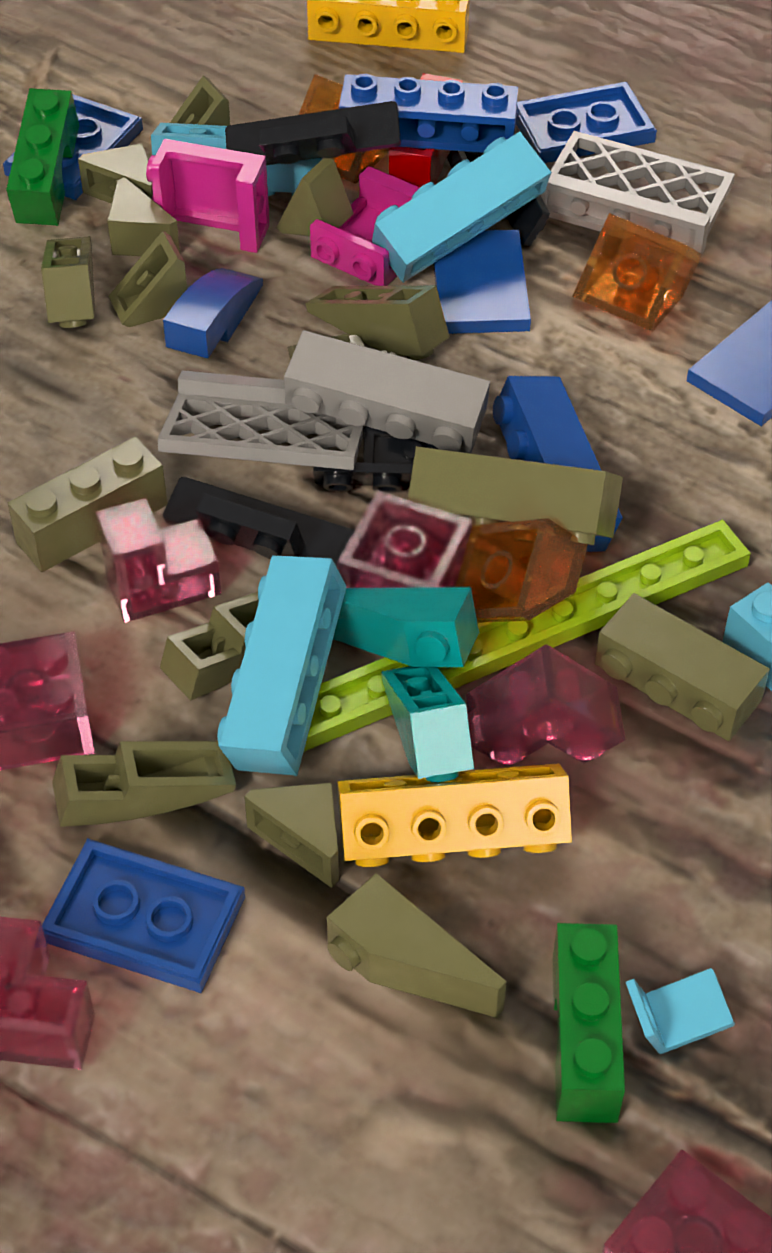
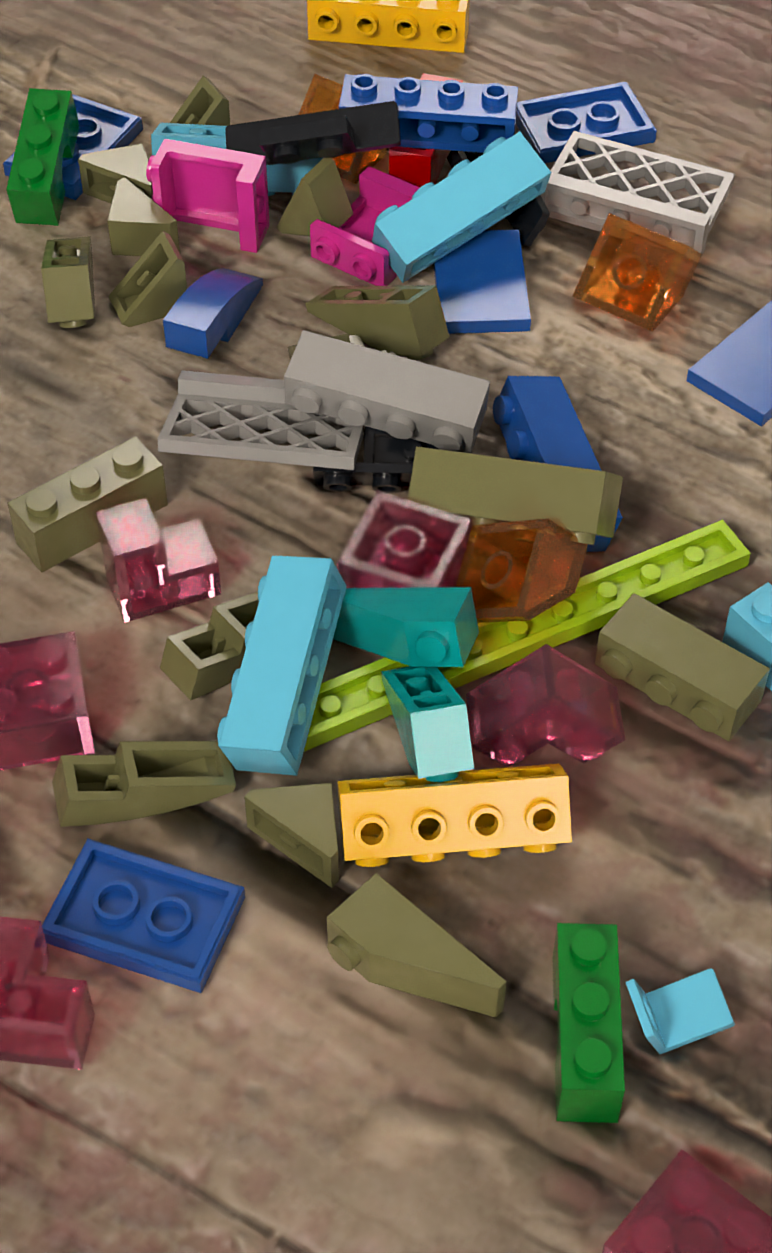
(254, 523): black bracket -> none

